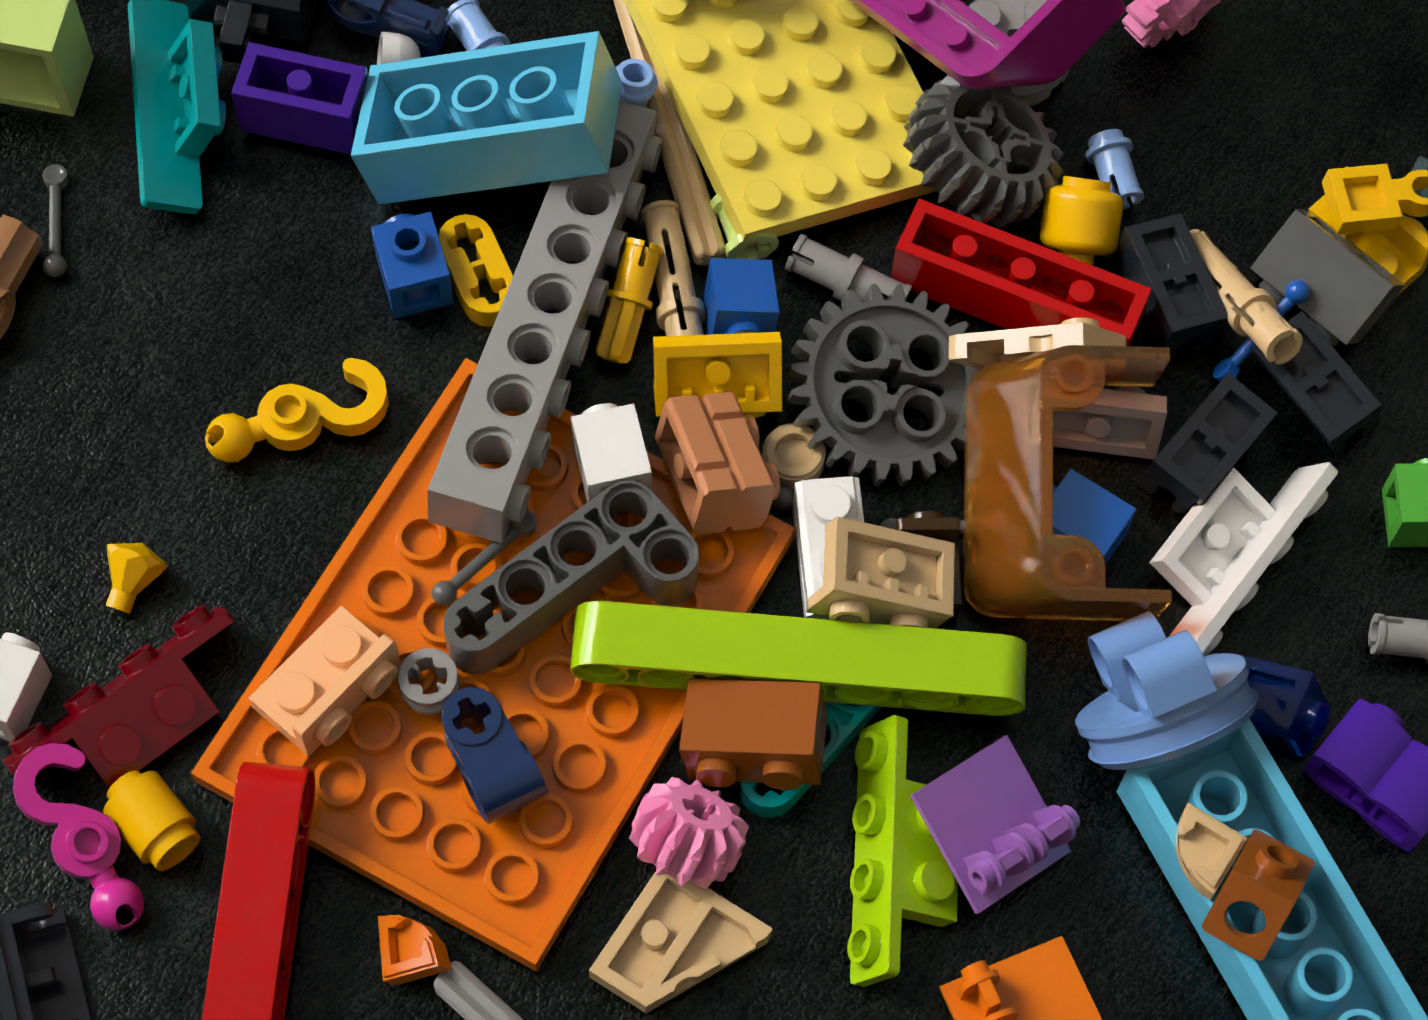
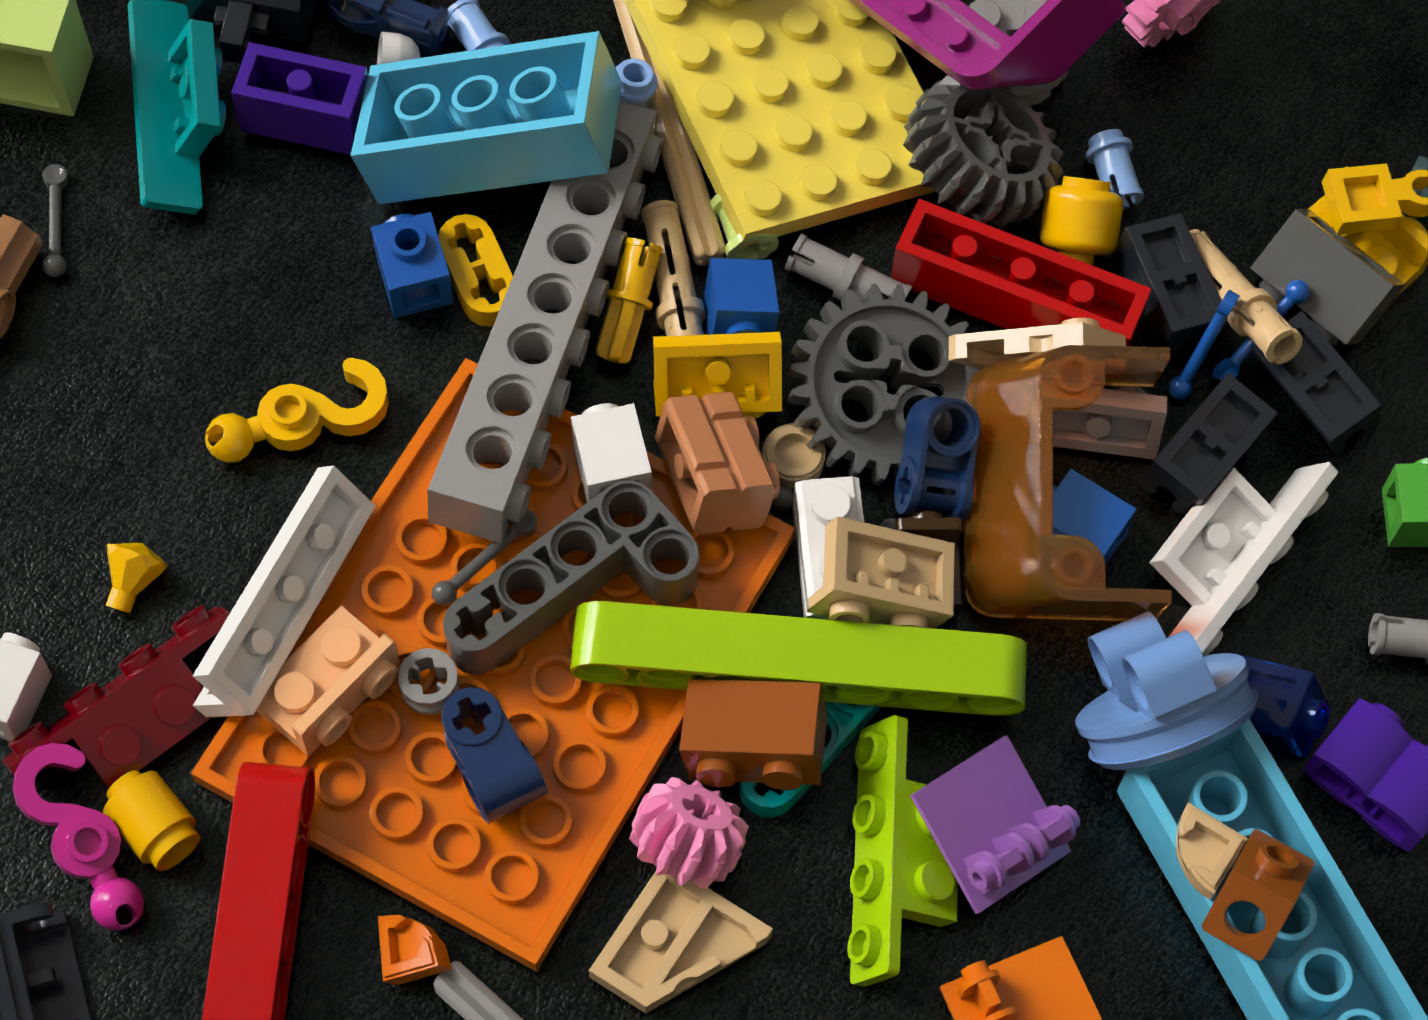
(281, 595): none -> white fence
(938, 464): none -> dark blue piece
(1181, 386): none -> blue hinge

